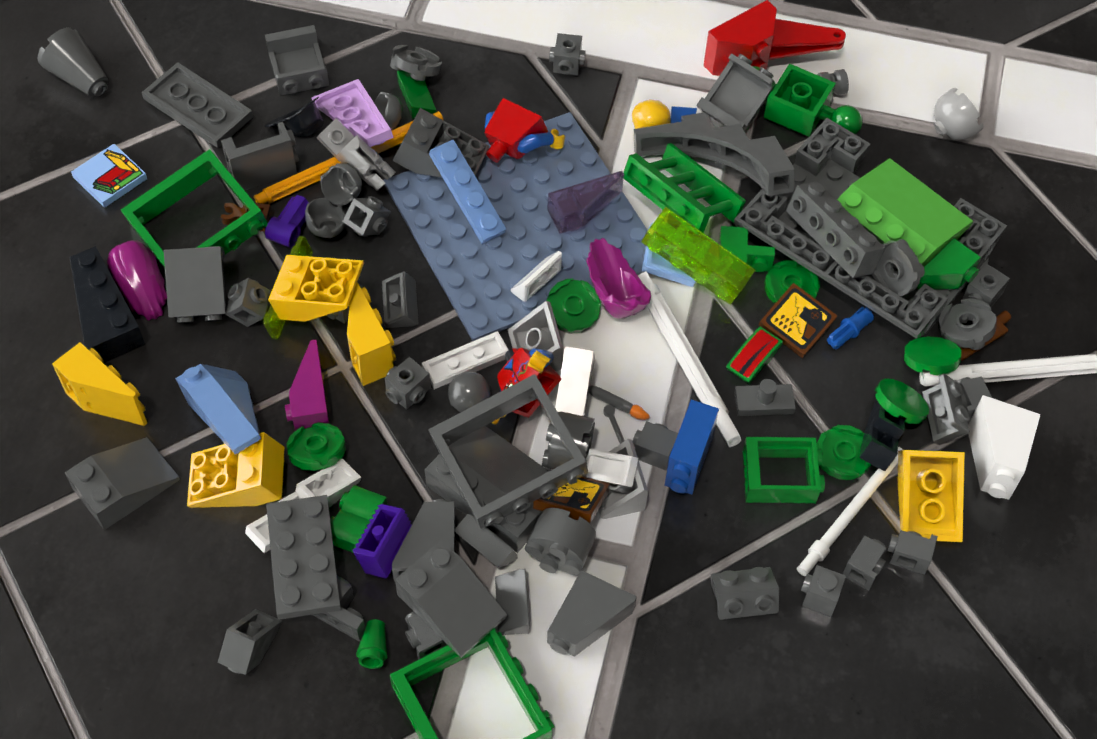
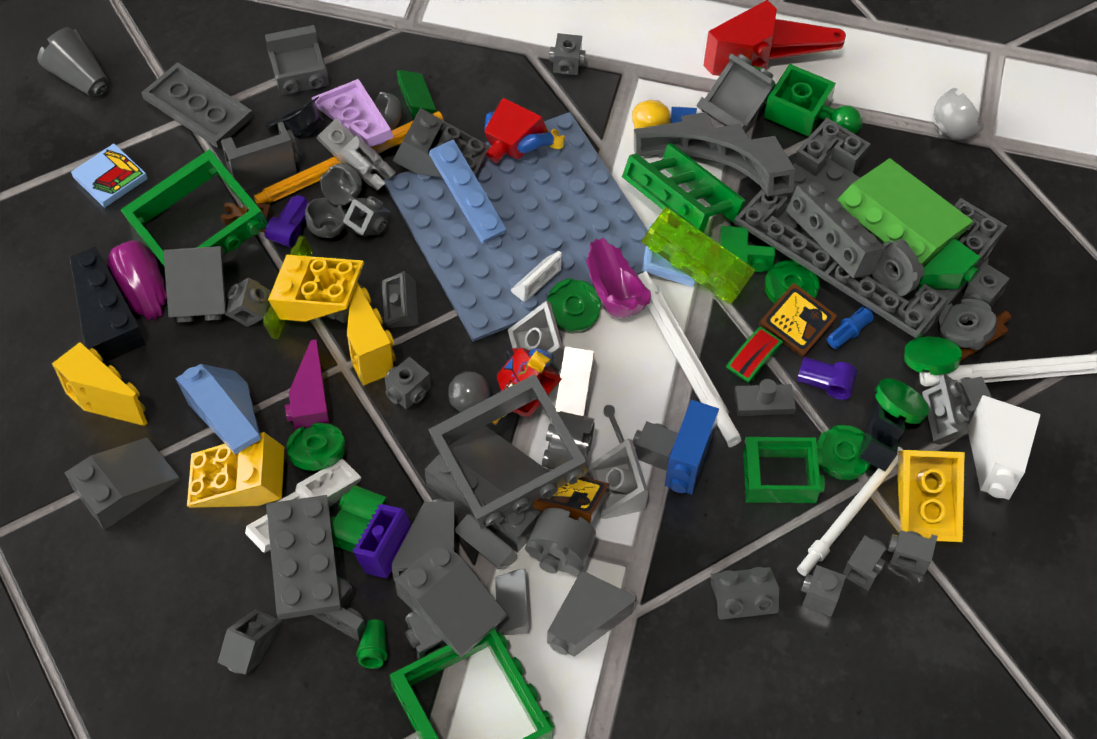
(418, 62): dark grey plate -> none
(468, 357): white tile -> none
(580, 203): clear purple slope -> none
(611, 467): white tile -> none
(618, 402): dark grey piece -> none
(835, 379): none -> dark purple piece
(840, 78): dark grey wheel -> none

